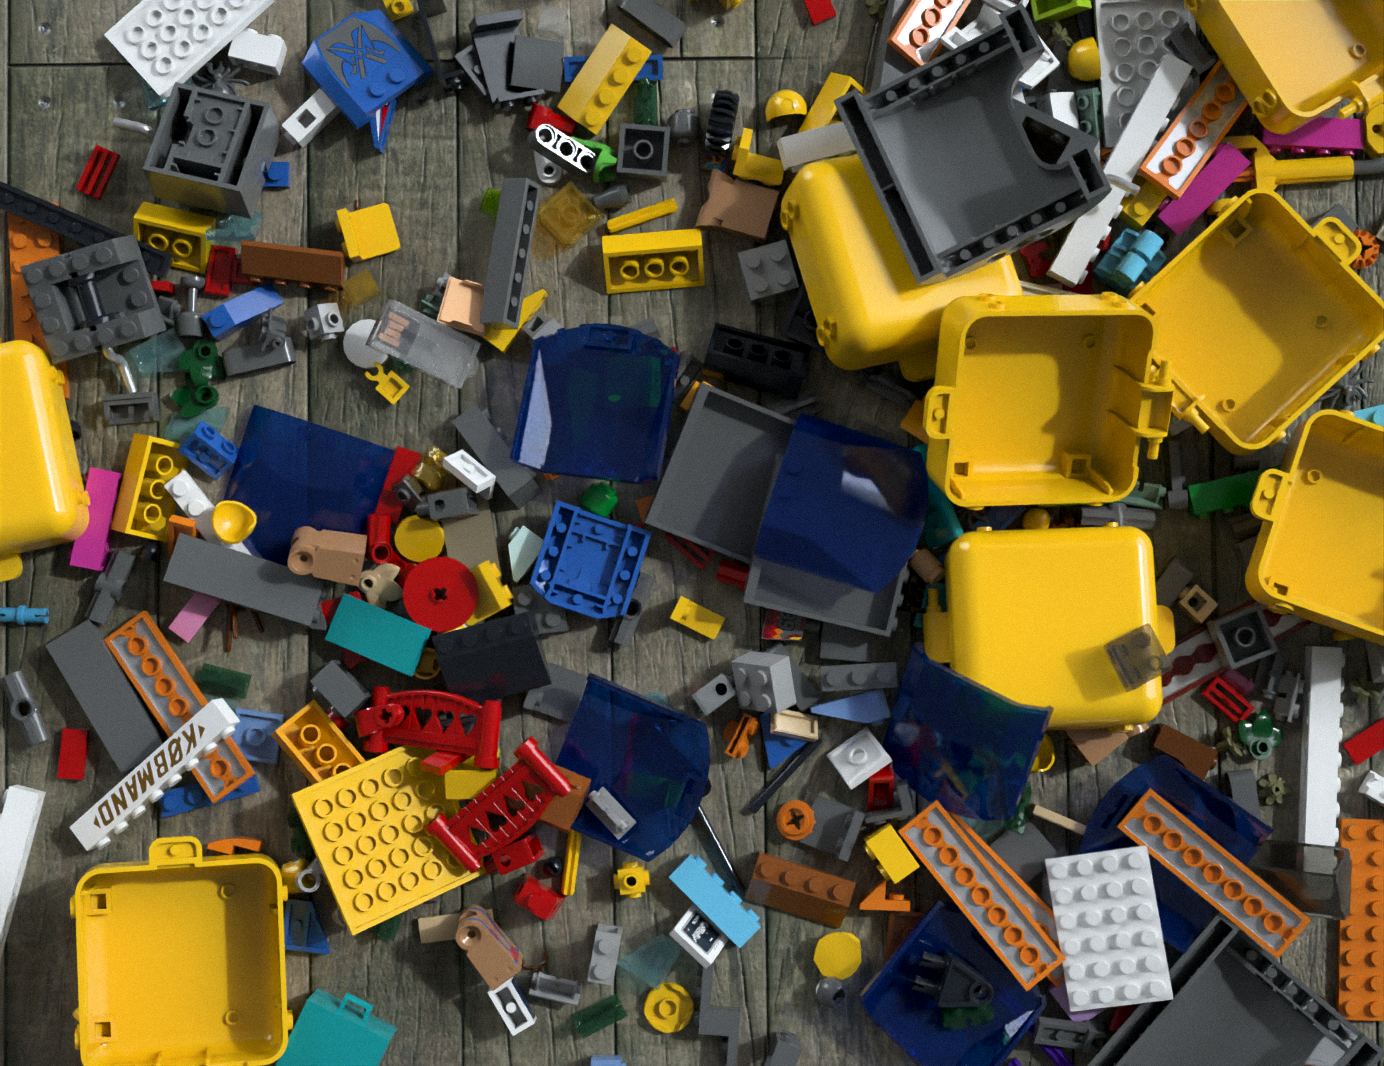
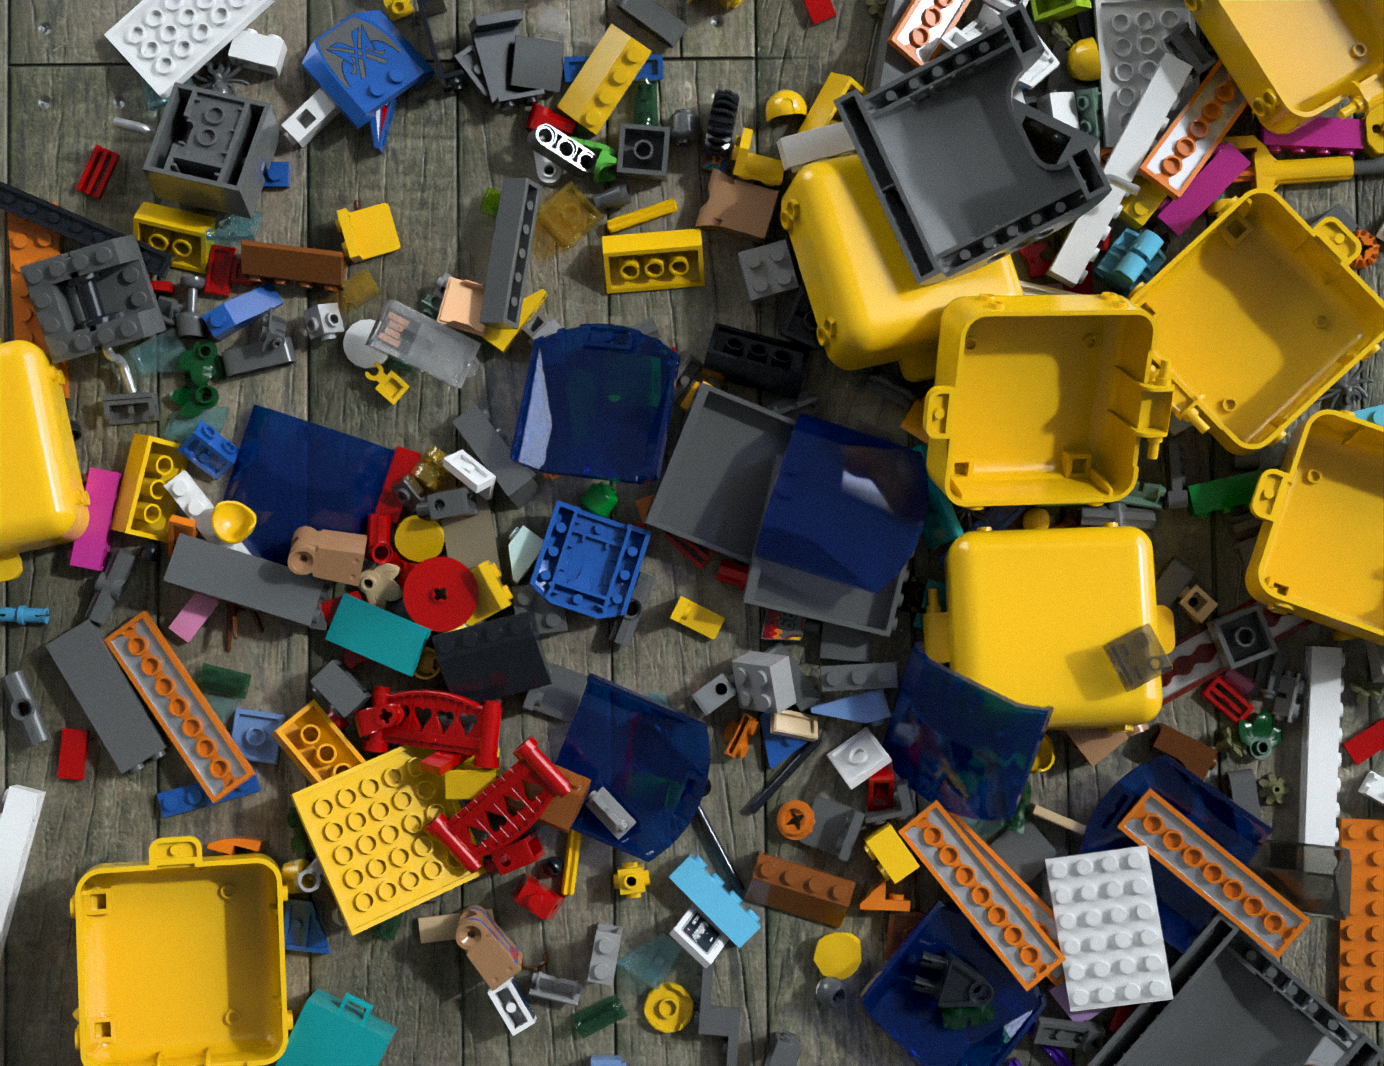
(154, 774): white brick -> none
(927, 566): light nougat brick -> none

